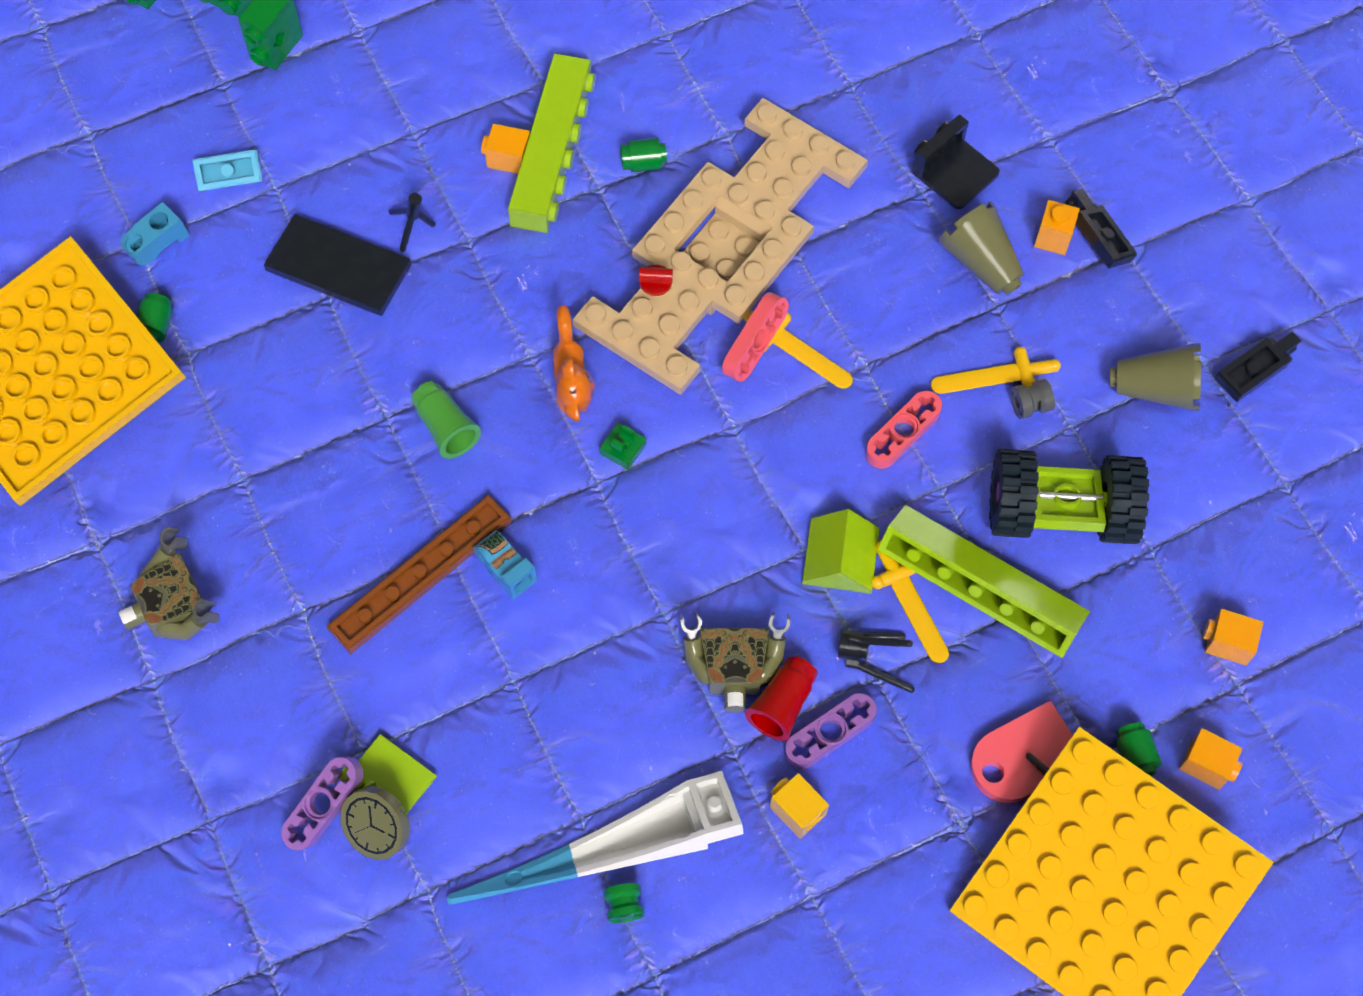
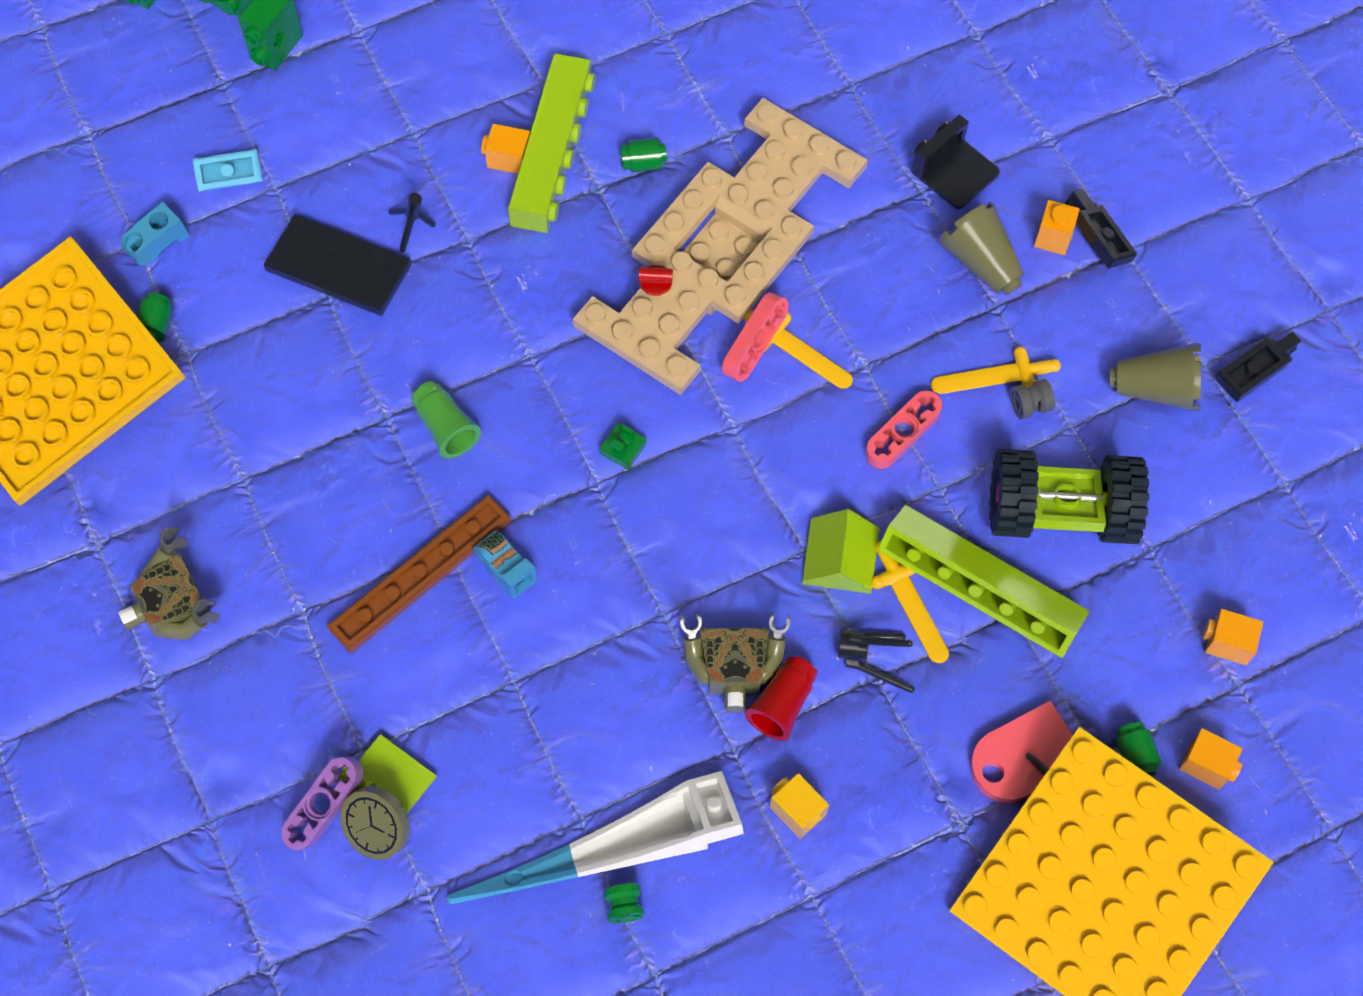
(572, 381): orange animal -> none
(804, 738): medium lavender beam -> none

